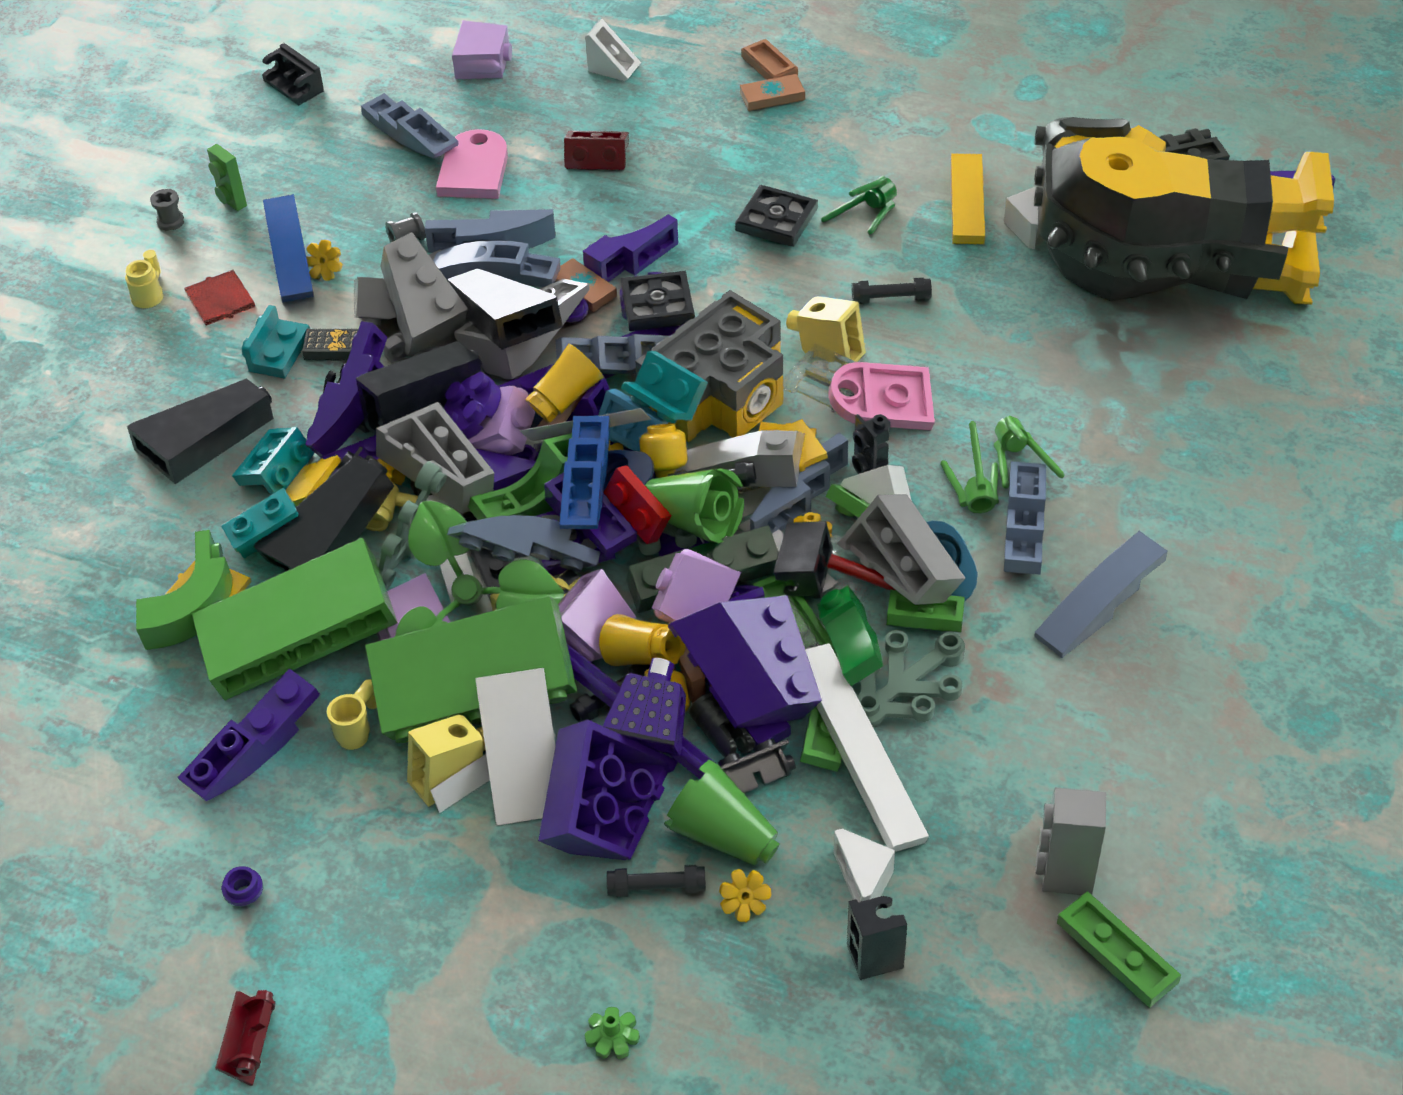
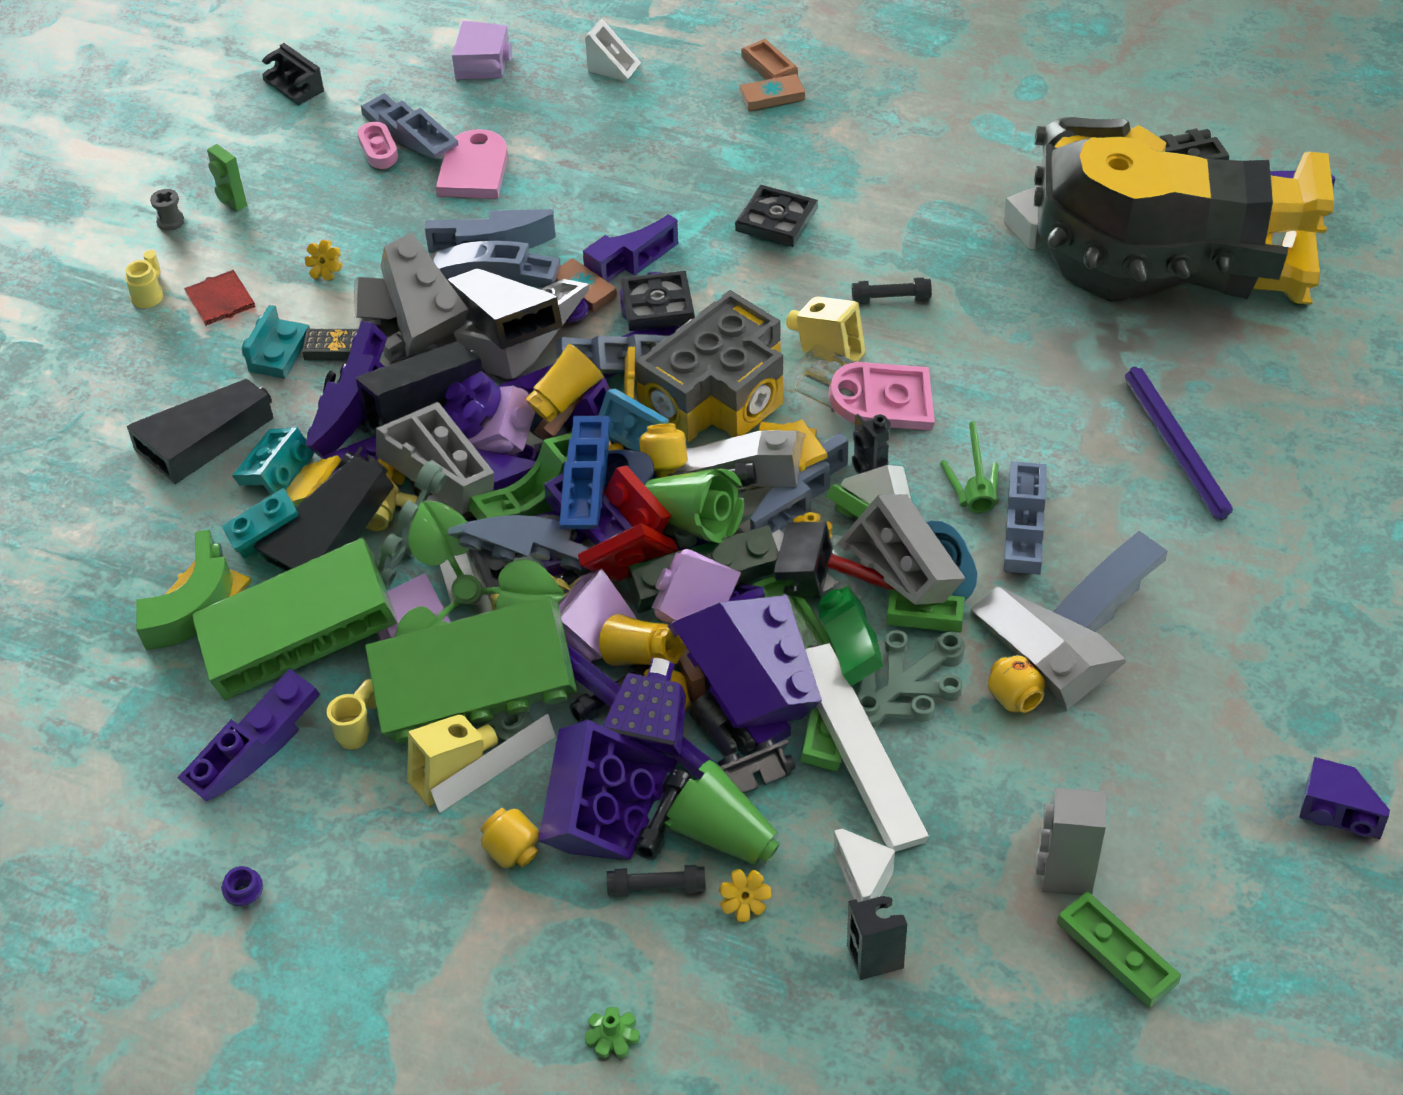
(245, 1035): dark red hinge -> none
(288, 248): blue slope -> none
(378, 145): none -> bright pink plate
(401, 228): dark grey bush -> none
(510, 838): none -> yellow head
(517, 742): white sticker -> none
(559, 429): white sticker -> none
(595, 150): dark red bracket -> none
(626, 549): none -> red plate
(629, 372): none -> yellow piece
(651, 839): none -> black bar
(666, 388): teal bracket -> none
(876, 194): green plant -> none
(967, 199): yellow tile -> none
(1014, 438): bright green plant -> none
(1016, 684): none -> yellow head
(1060, 650): none -> light grey wedge
(1179, 444): none -> dark purple axle
(1343, 799): none -> dark purple slope

